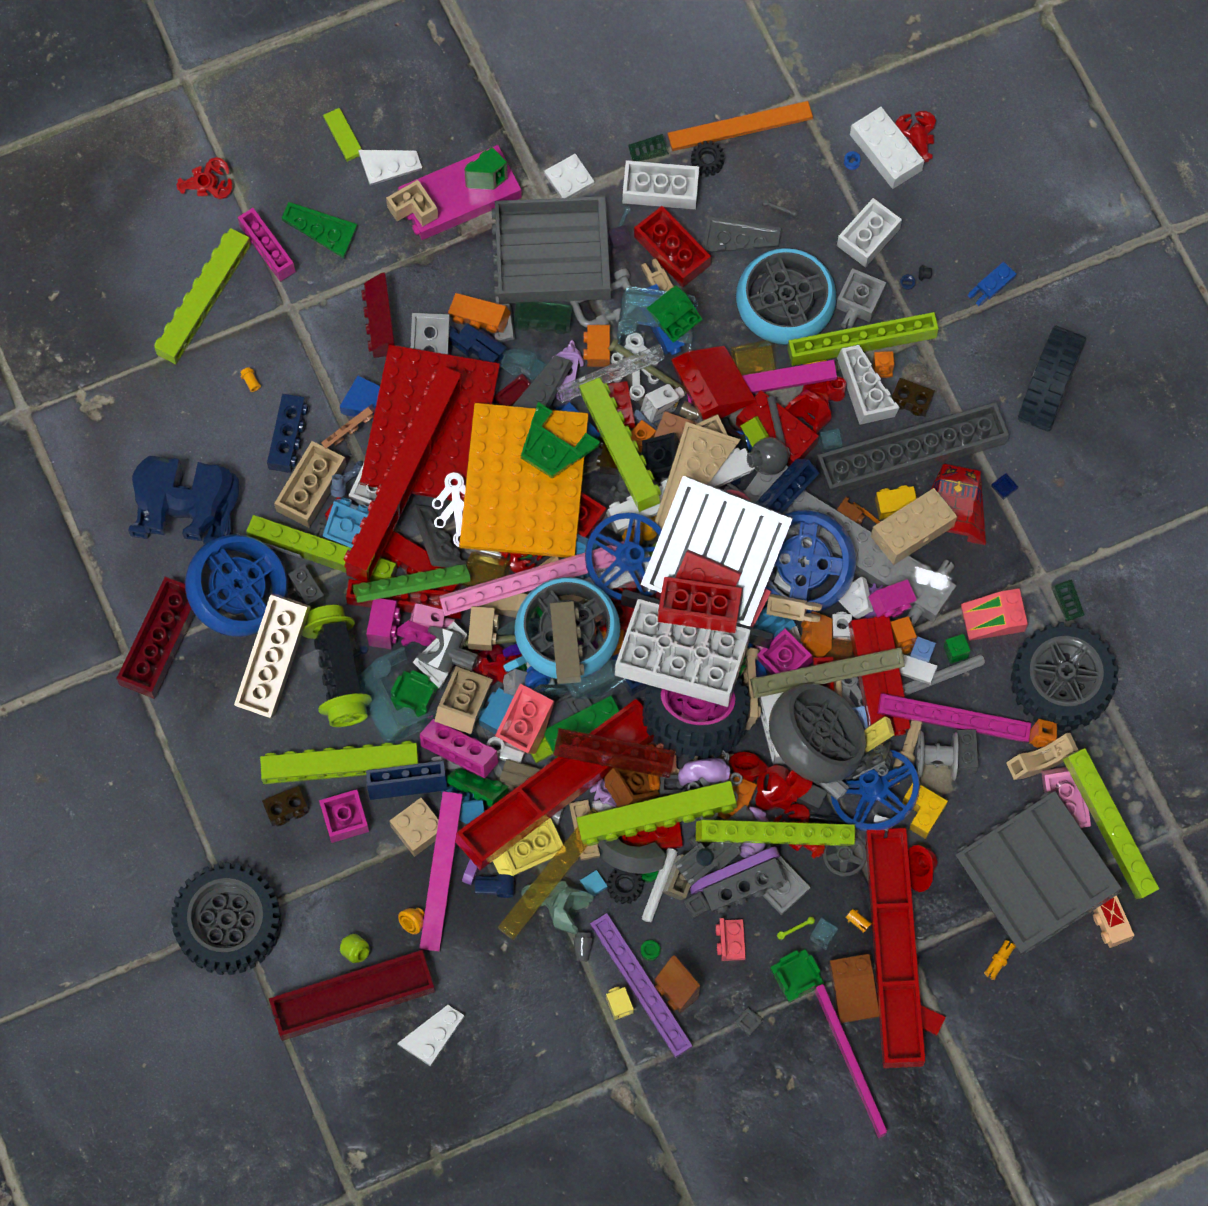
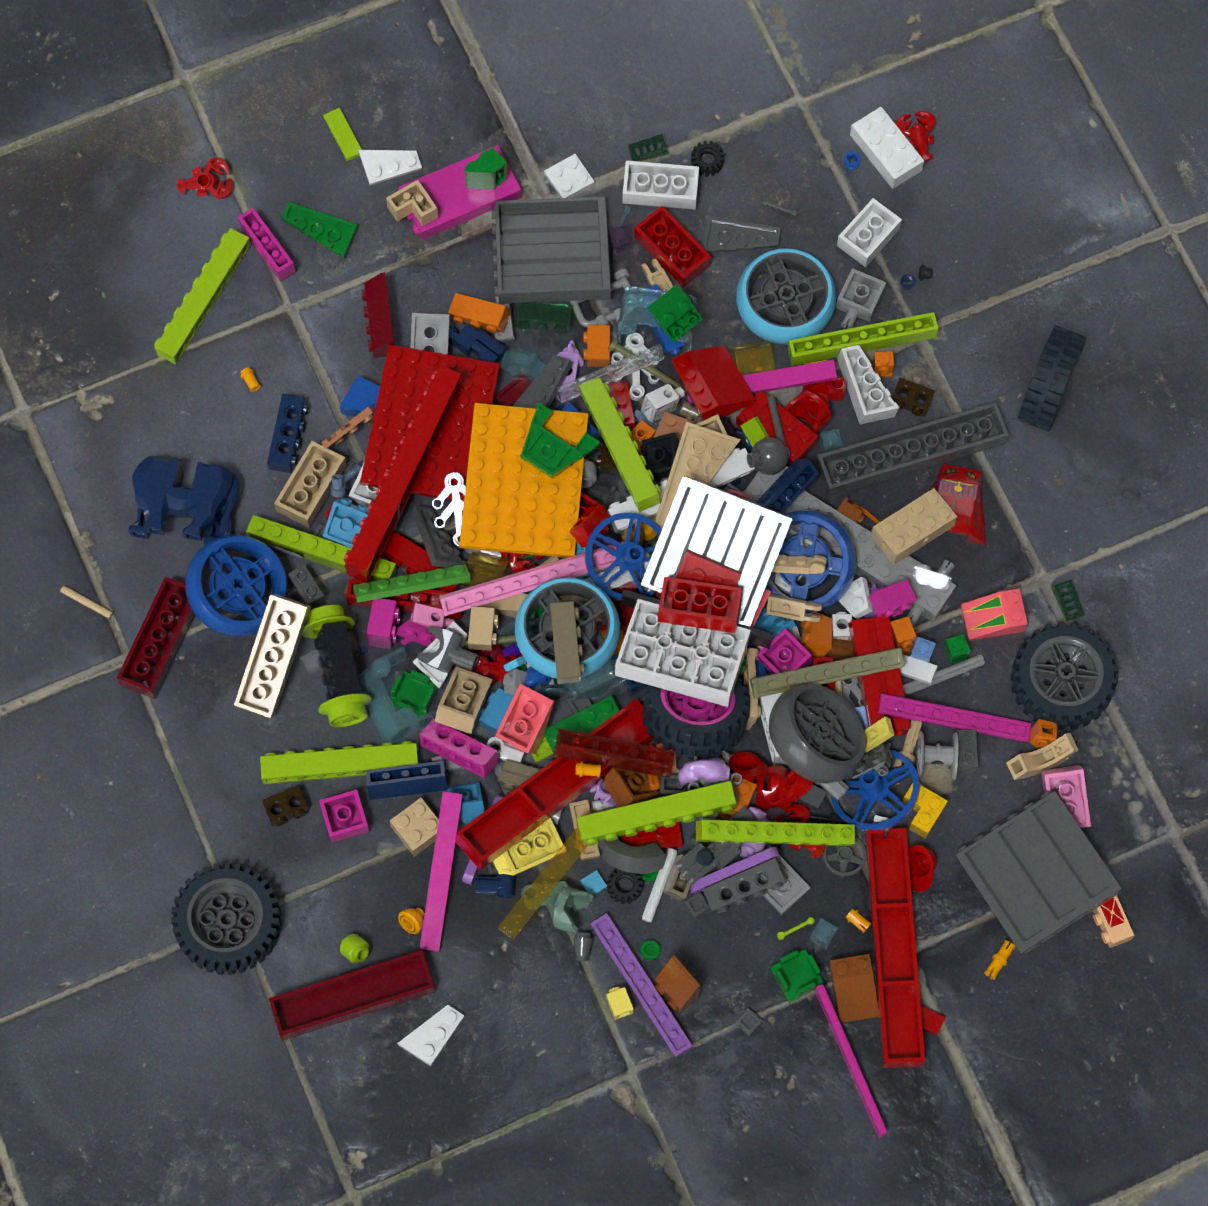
(87, 602): none -> tan bar
(481, 787): green wing -> none
(587, 523): none -> red brick
(587, 769): none -> light orange pin
(589, 474): none -> light grey head
(731, 940): coral bracket -> none
(740, 125): orange tile -> none
(800, 564): none -> tan hinge
(891, 501): yellow brick -> none
(993, 283): blue hinge -> none
(1004, 486): clear blue tile -> none
(1110, 823): lime brick -> none

